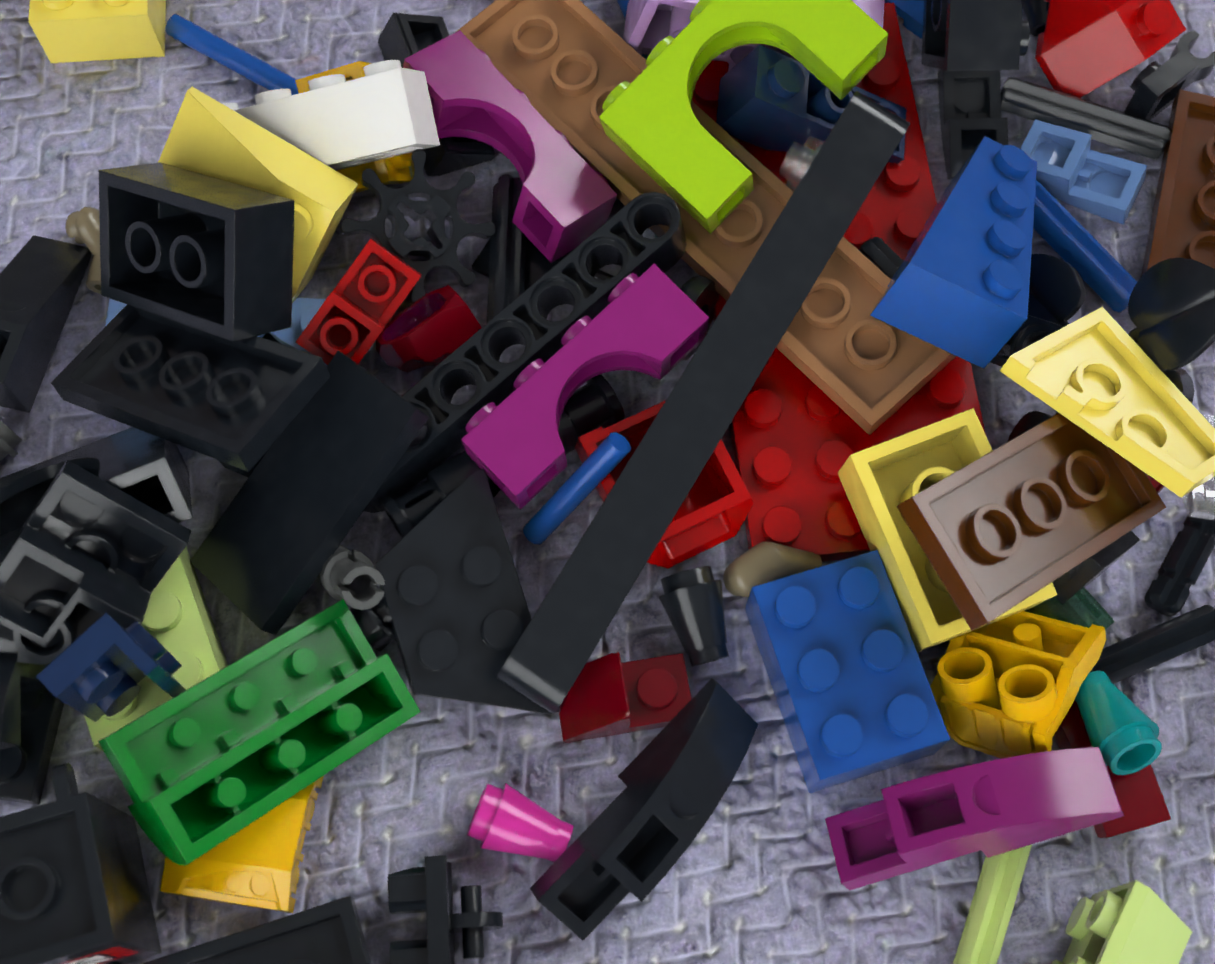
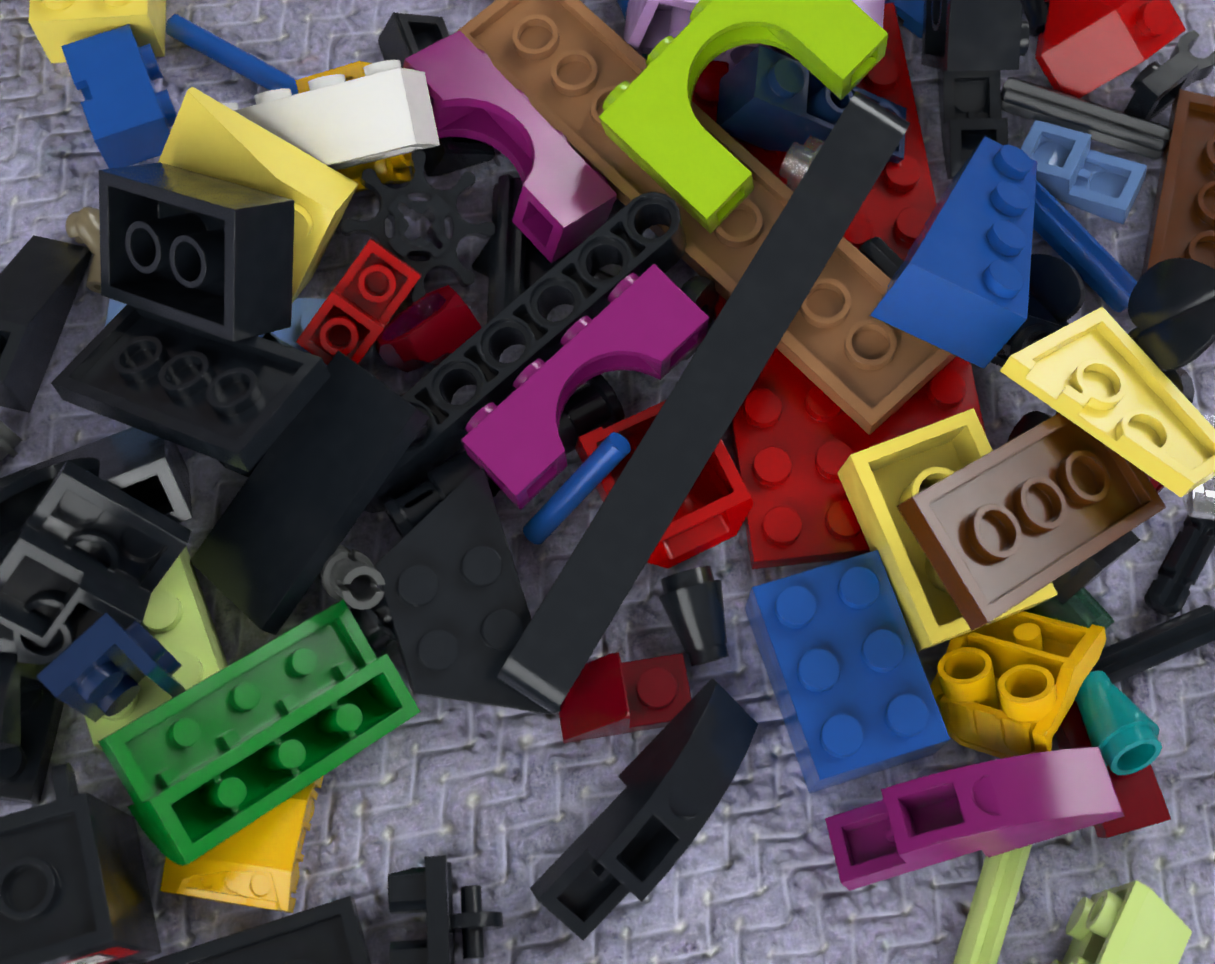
(119, 94): none -> blue brick
(517, 825): dark pink cone -> none
(765, 564): dark tan arm -> none

